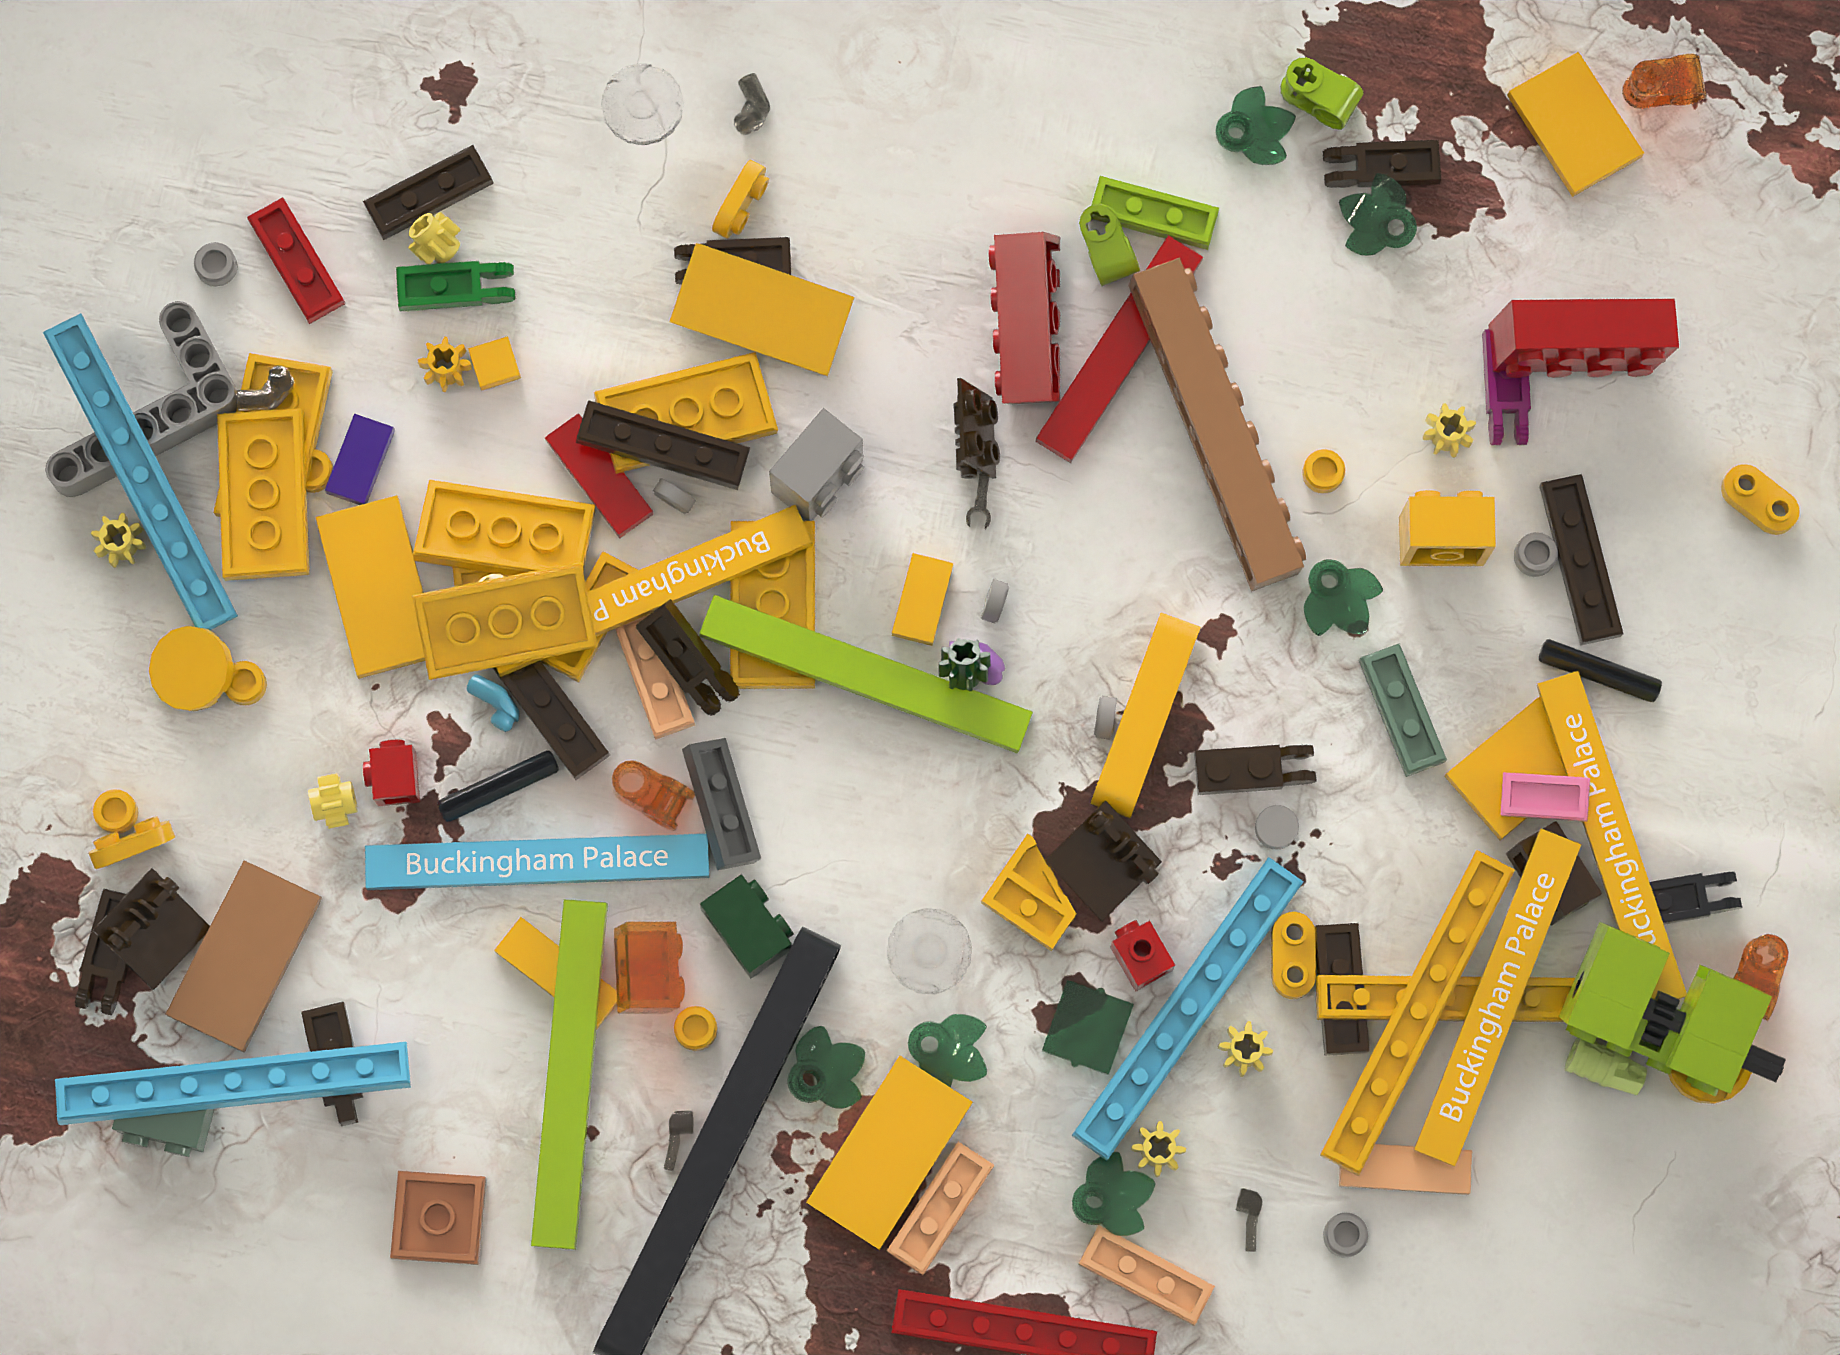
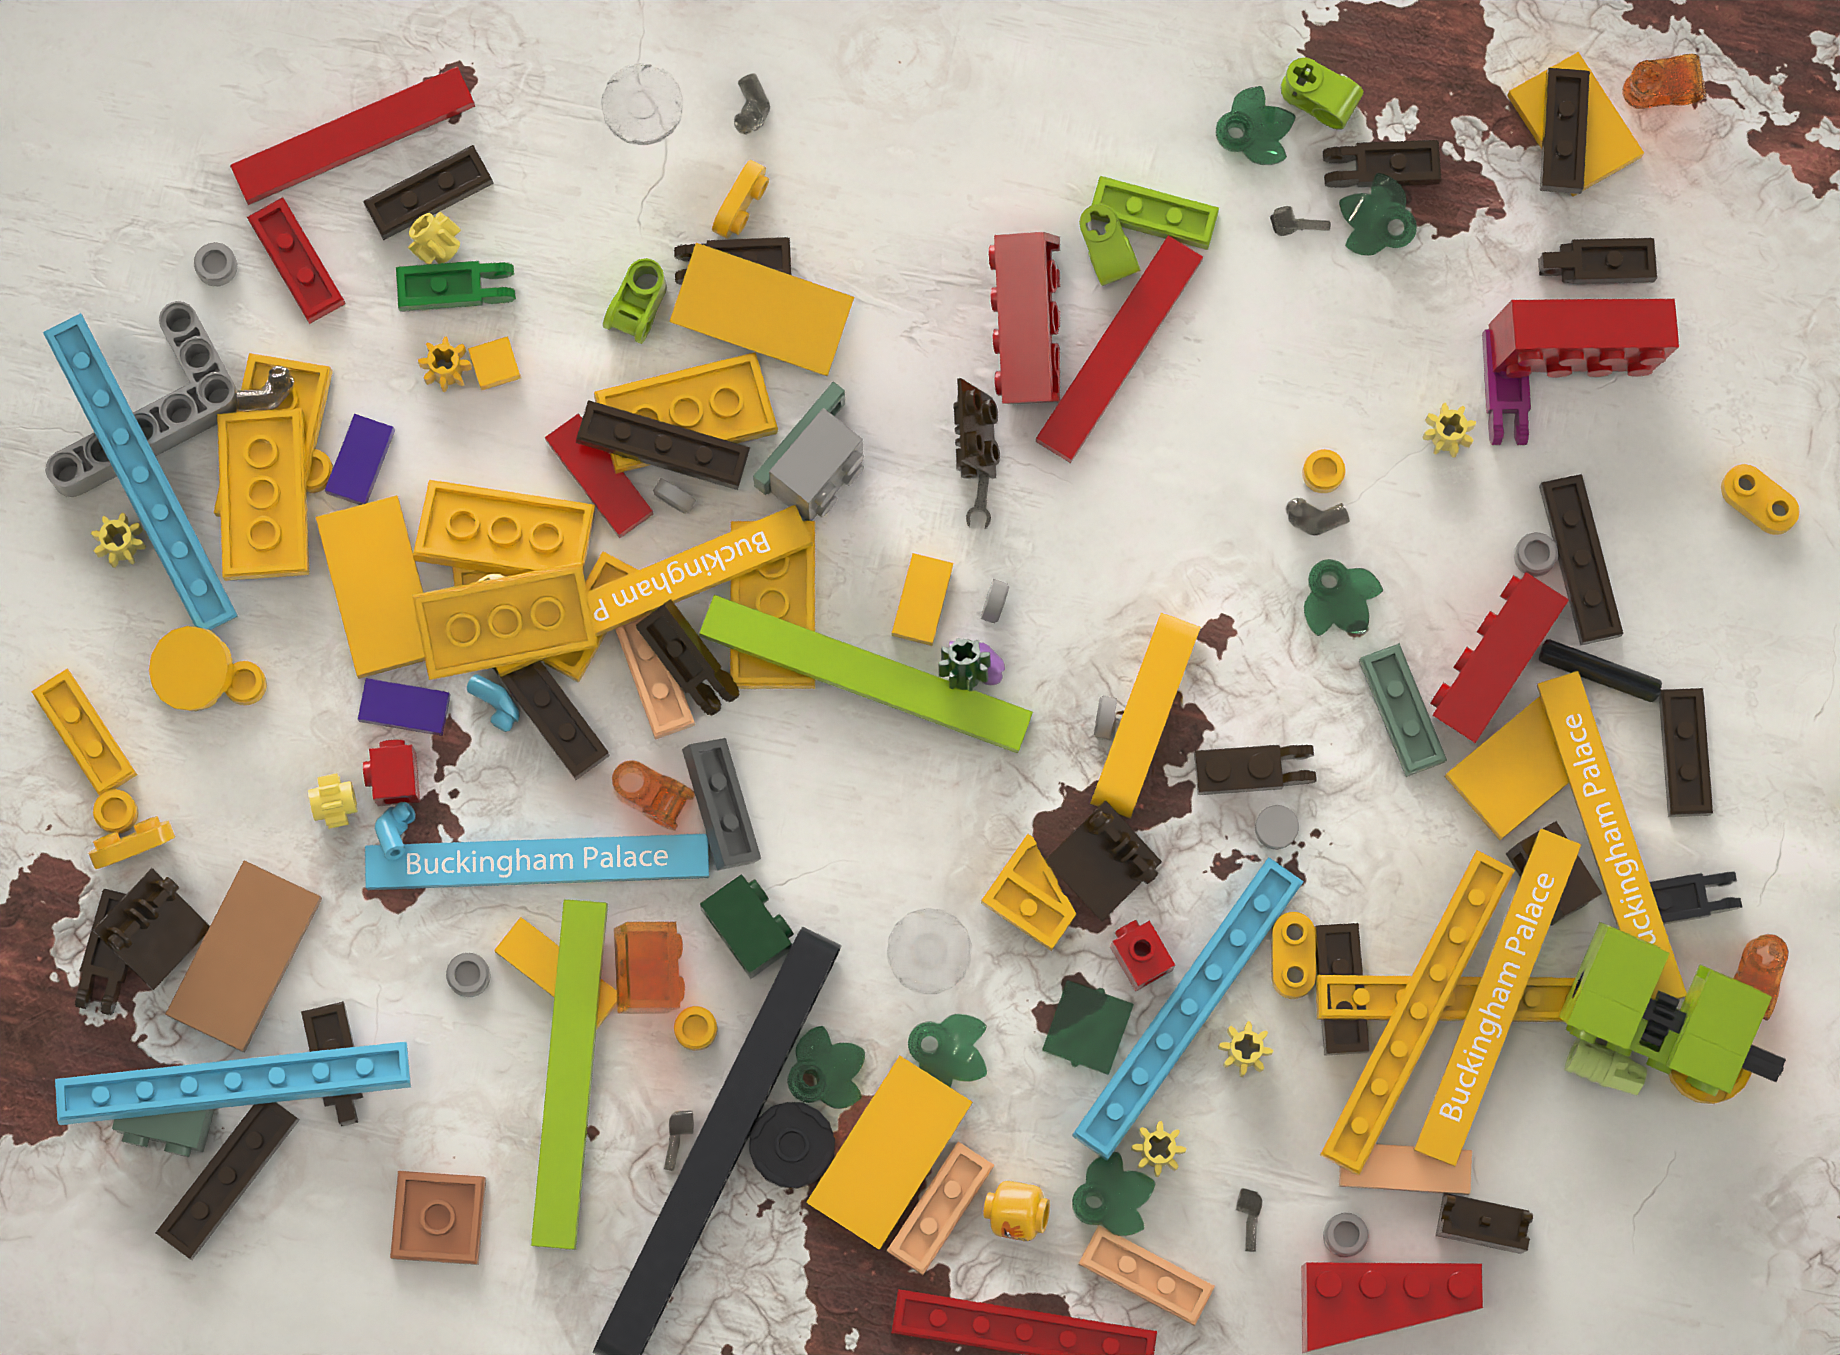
(84, 732): none -> yellow tile
(226, 1177): none -> dark brown plate
(352, 135): none -> red tile
(390, 828): none -> medium azure arm
(404, 707): none -> dark purple tile
(468, 974): none -> light grey tile
(498, 786): black axle -> none
(635, 308): none -> lime piece
(792, 1145): none -> black tile
(832, 400): none -> sand green tile
(1017, 1210): none -> yellow head
(1216, 424): medium nougat brick -> none
(1285, 223): none -> clear smoke hand
(1313, 520): none -> clear smoke arm
(1377, 1298): none -> red wedge
(1447, 529): yellow brick -> none
(1484, 1223): none -> dark brown hinge
(1500, 656): none -> red wedge
(1545, 797): bright pink tile -> none
(1564, 130): none -> dark brown plate
(1602, 261): none -> dark brown hinge
(1685, 752): none -> dark brown tile

